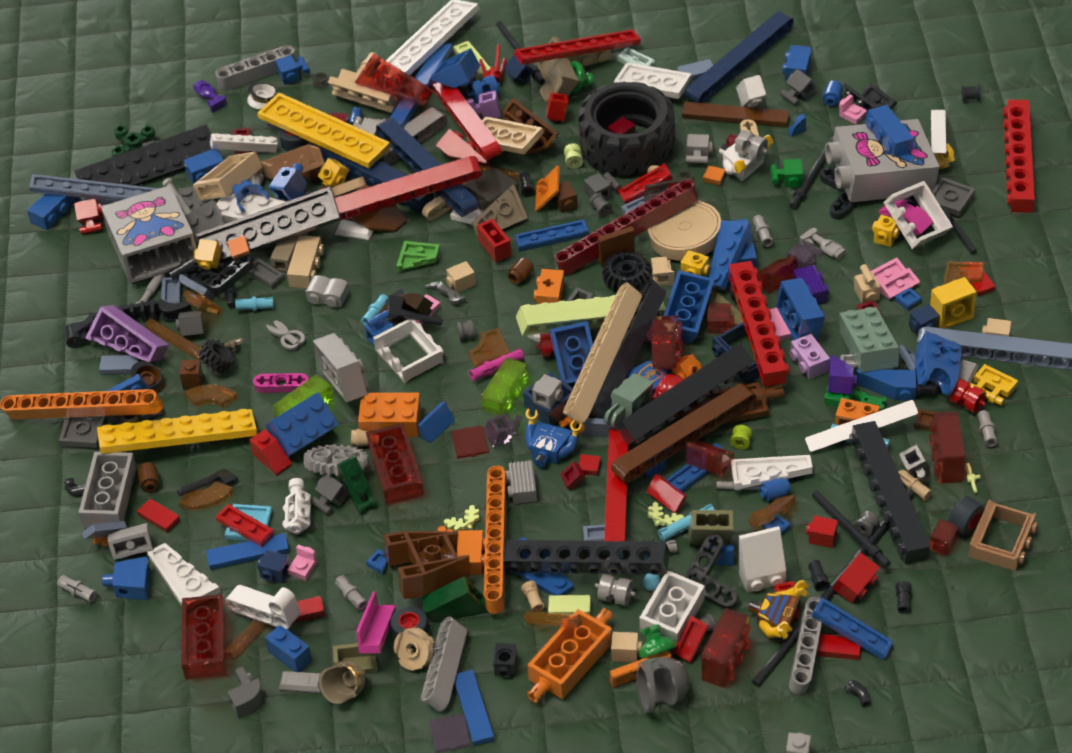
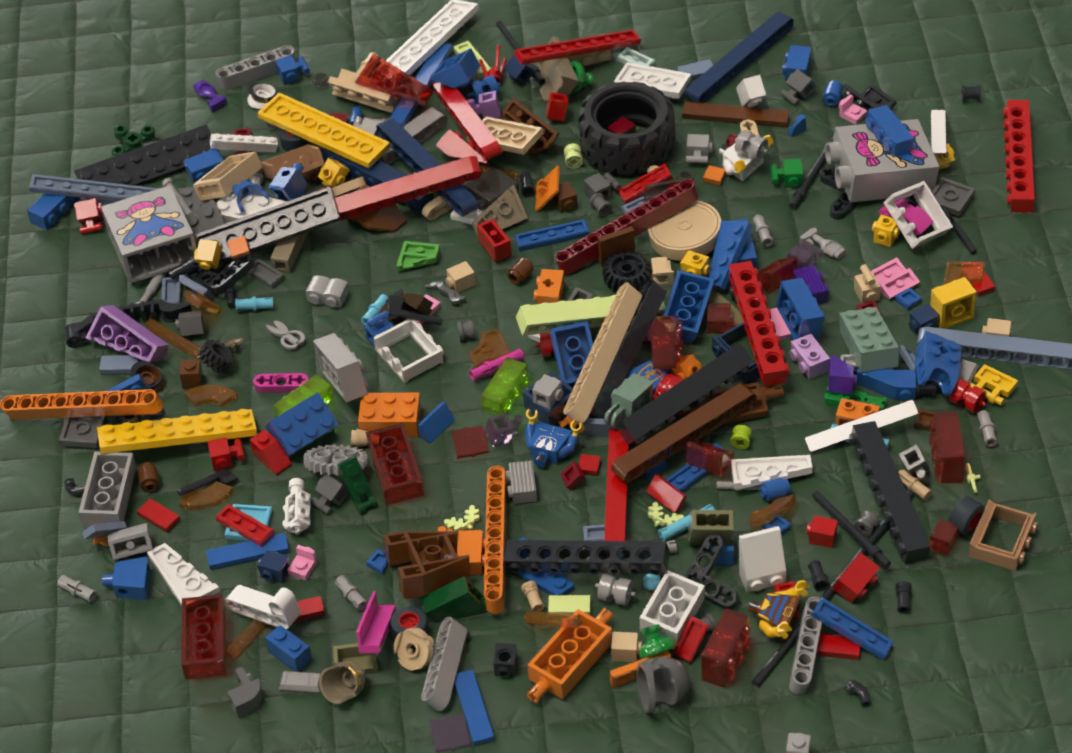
(222, 453): none -> red brick
(305, 261): tan brick -> none
(353, 230): white tile -> none

